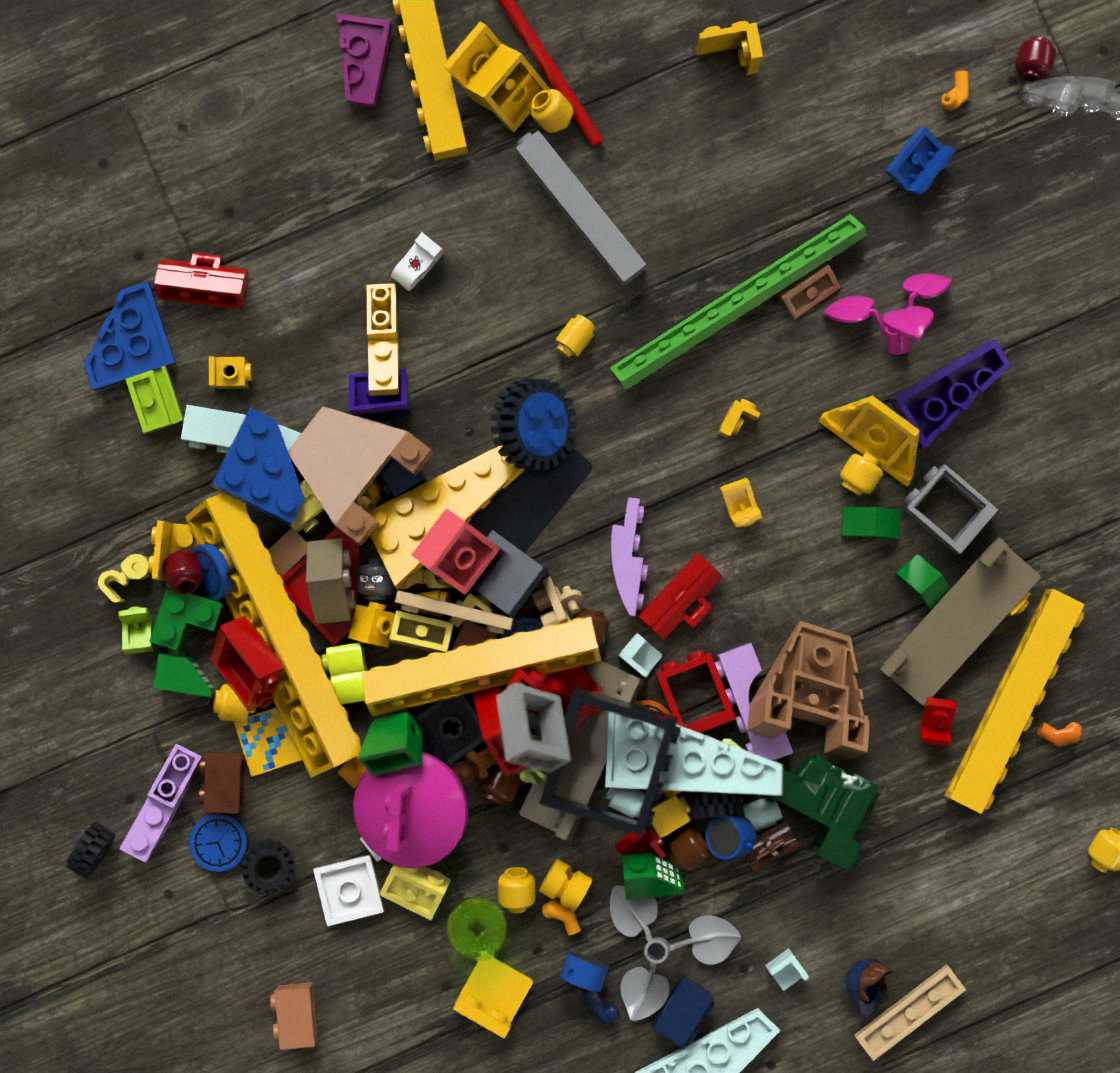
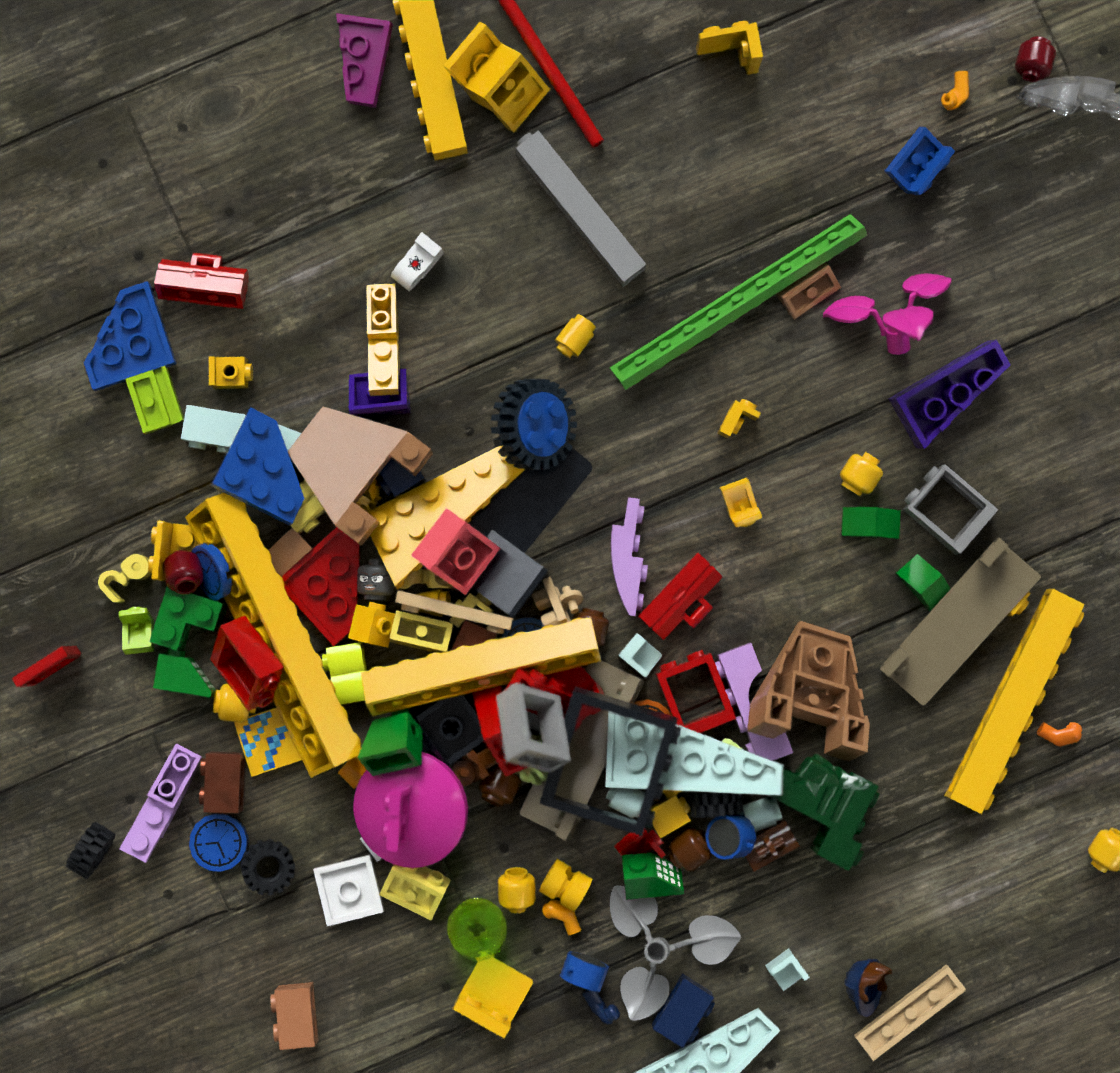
(47, 666): none -> red tile
(329, 581): dark tan brick -> none
(551, 110): yellow head -> none
(878, 431): yellow wing -> none
(937, 721): red bracket -> none

